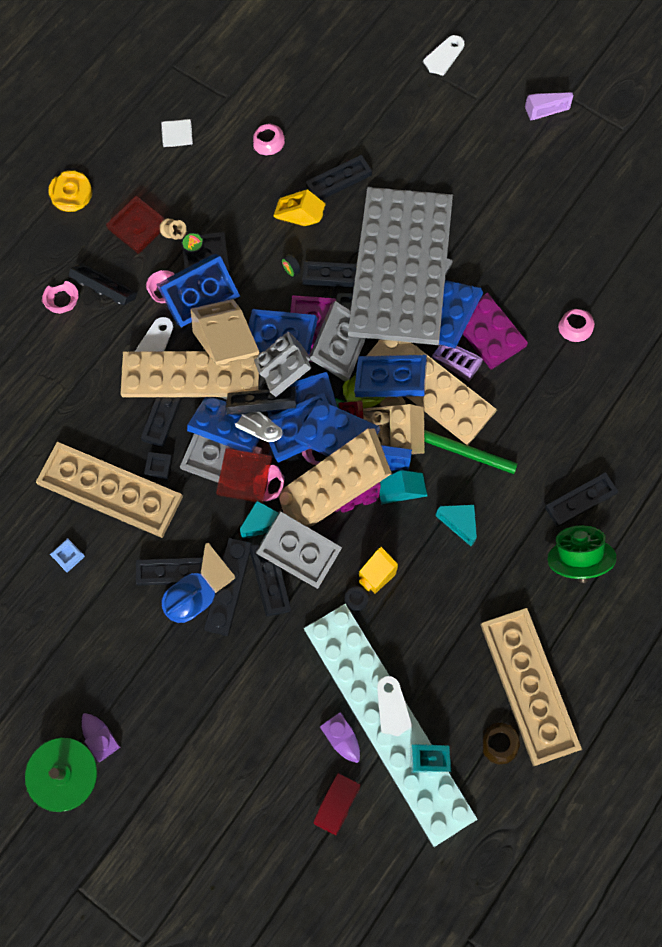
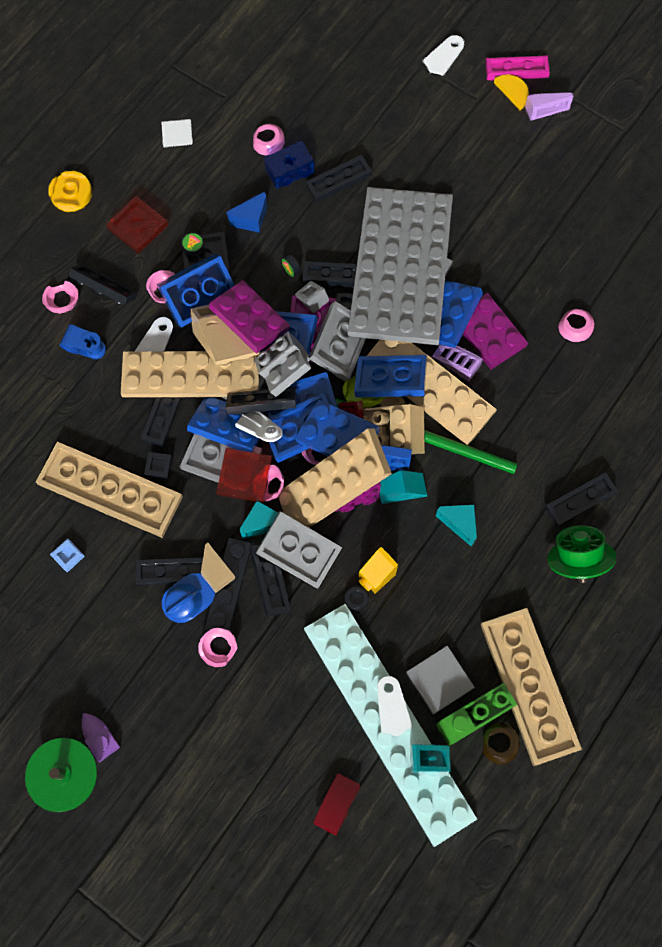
(83, 342): none -> blue piece
(173, 228): tan bush -> none
(205, 647): none -> bright pink piece
(249, 214): none -> blue slope
(249, 316): none -> magenta plate
(289, 164): none -> clear blue brick
(300, 208): yellow slope -> none
(312, 296): none -> light grey slope
(342, 738): medium lavender plate -> none
(440, 680): none -> light grey tile
(476, 714): none -> bright green slope
(514, 89): none -> yellow tile
(518, 66): none -> dark pink tile

